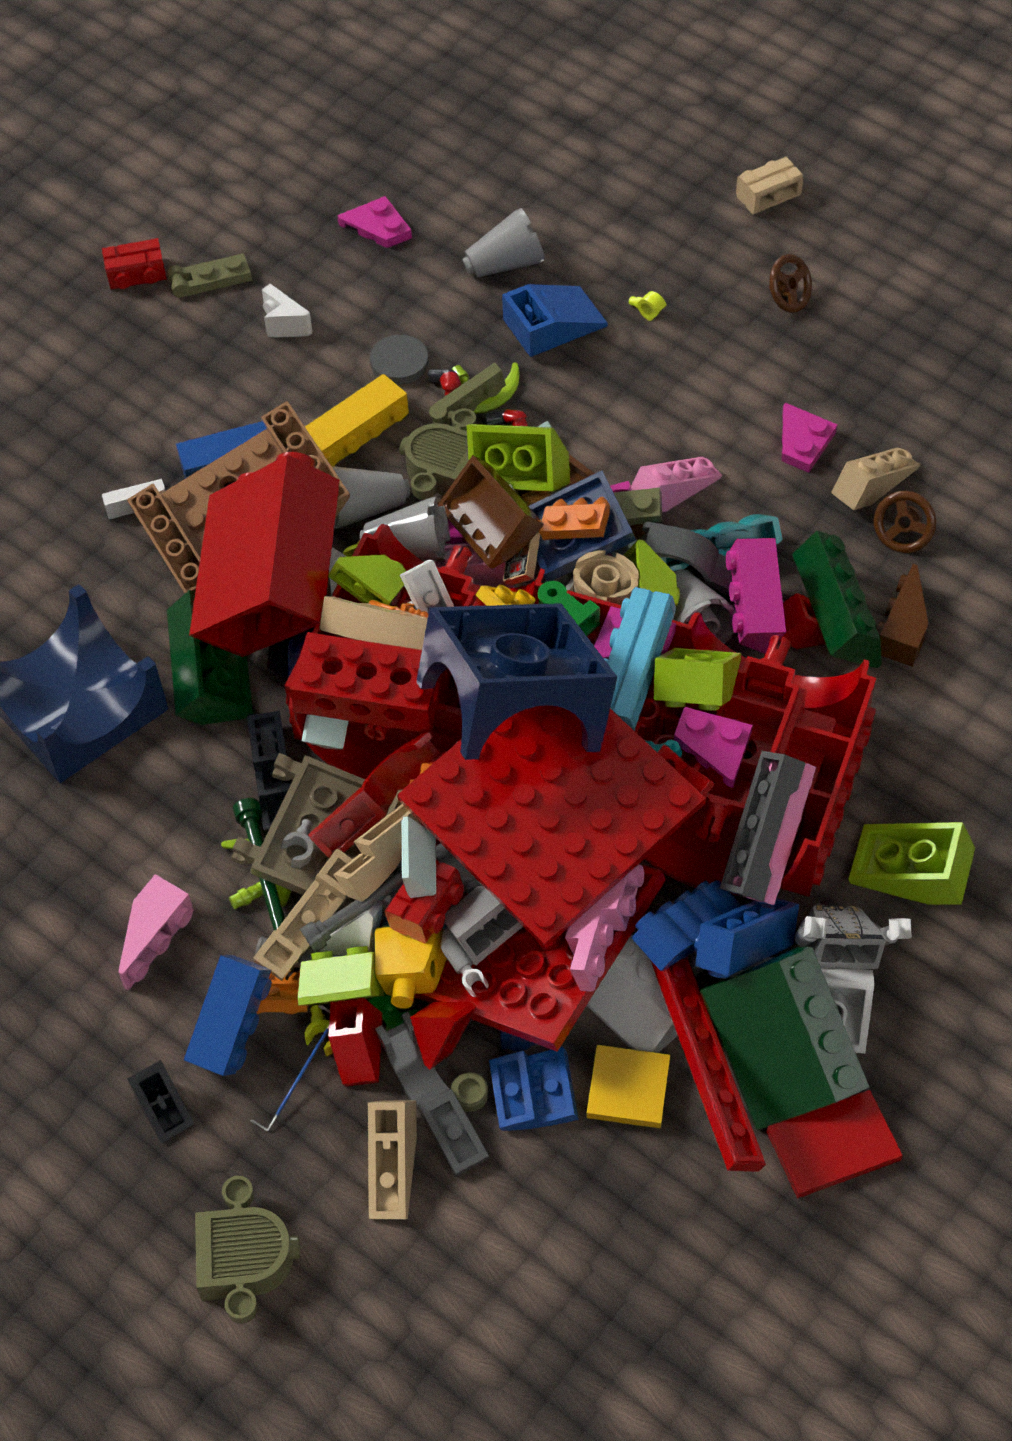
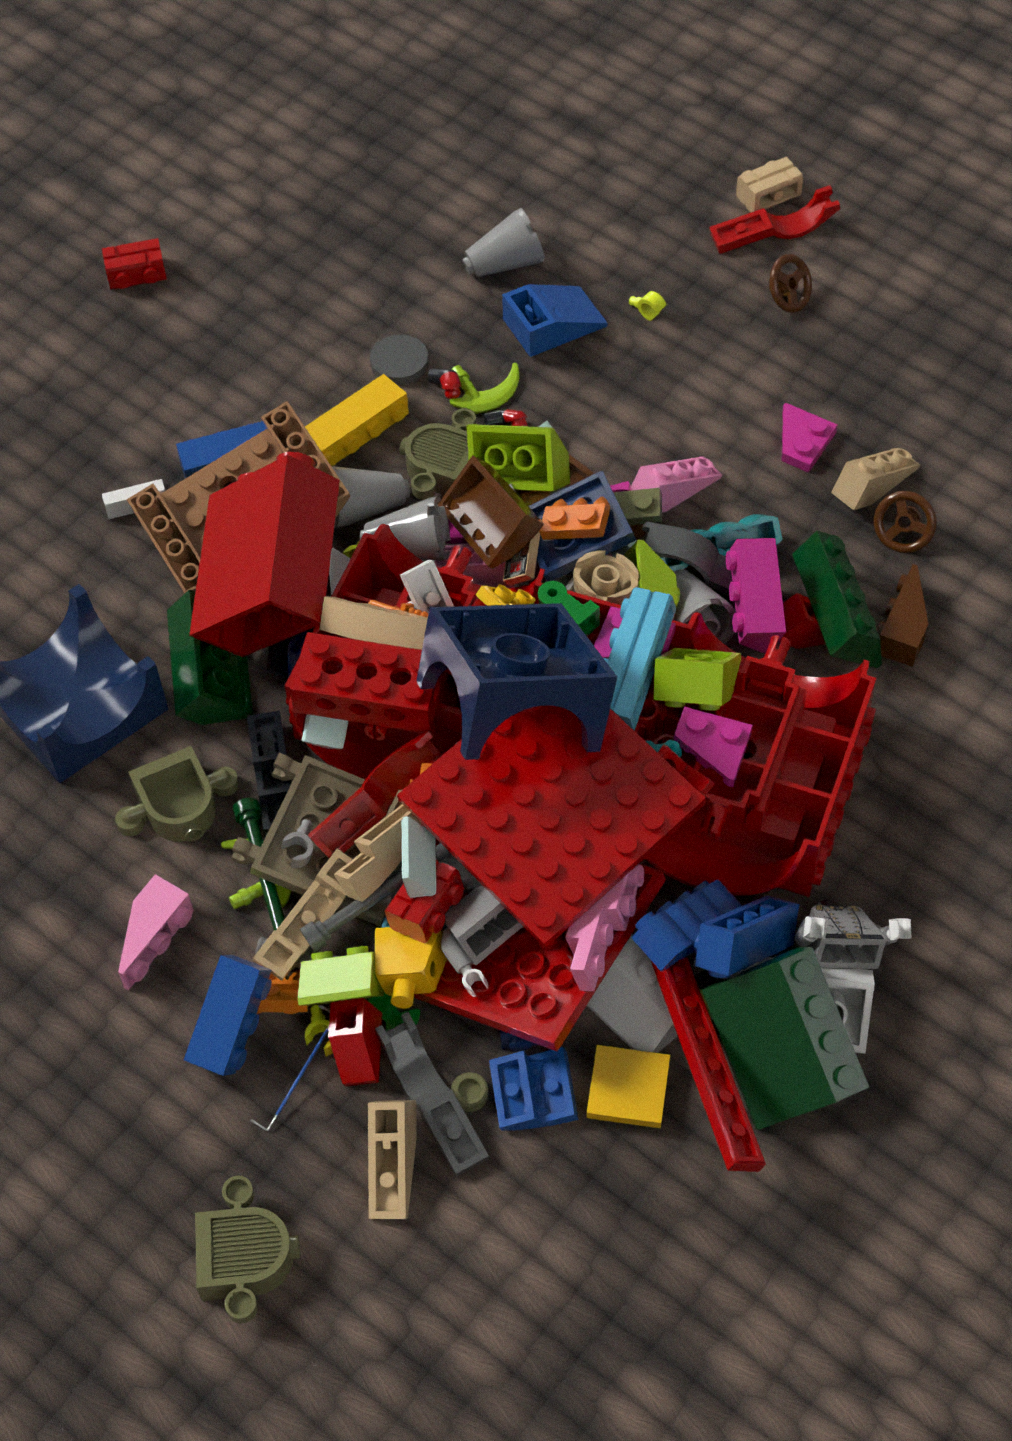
(160, 1101): black slope -> none
(175, 797): none -> olive piece
(208, 275): olive plate -> none
(284, 315): white slope -> none
(356, 932): white slope -> none
(369, 577): lime slope -> none
(378, 222): dark pink wing -> none
(440, 1029): red slope -> none
(468, 395): olive plate -> none
(762, 224): none -> red piece
(768, 827): dark grey piece -> none
(834, 1144): red tile -> none
(915, 861): lime slope -> none

